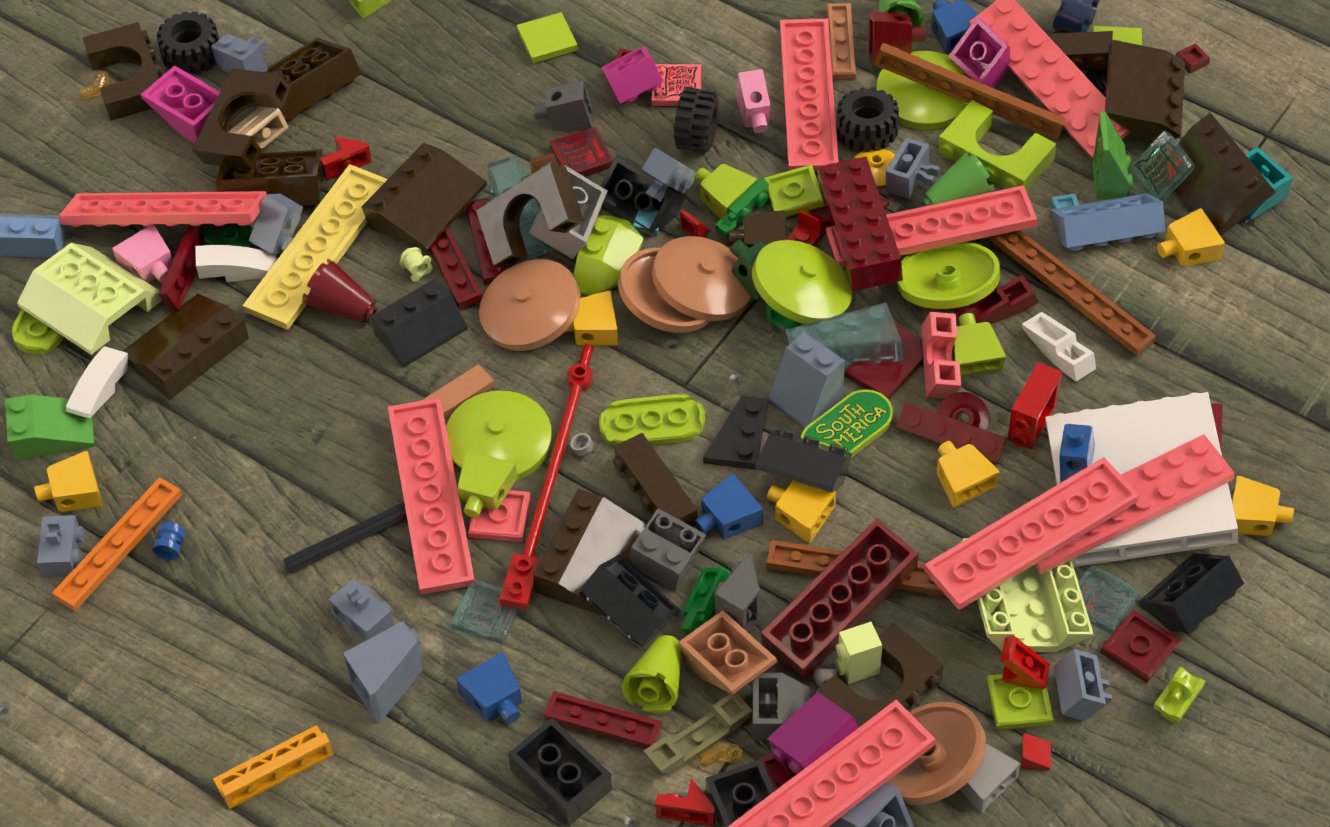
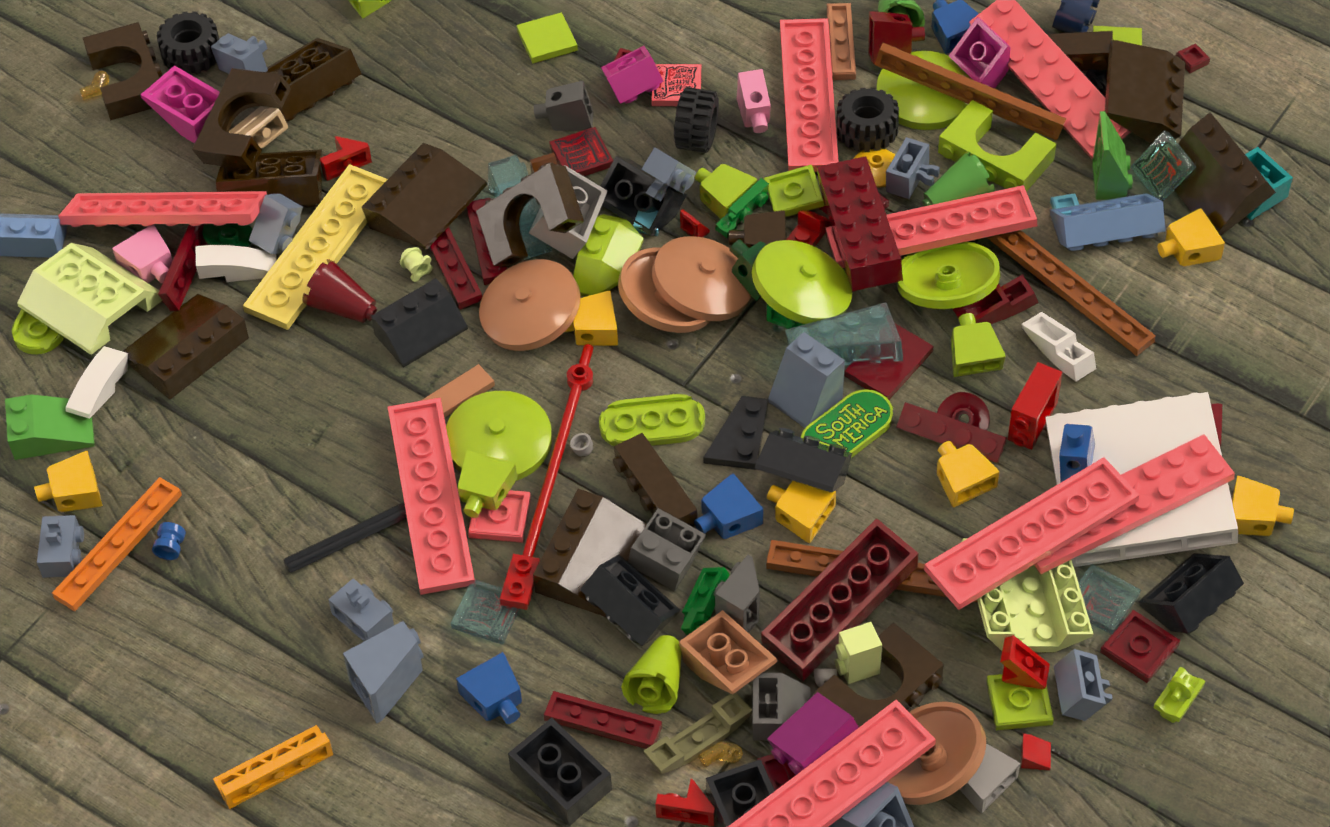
(938, 338): coral arch -> none

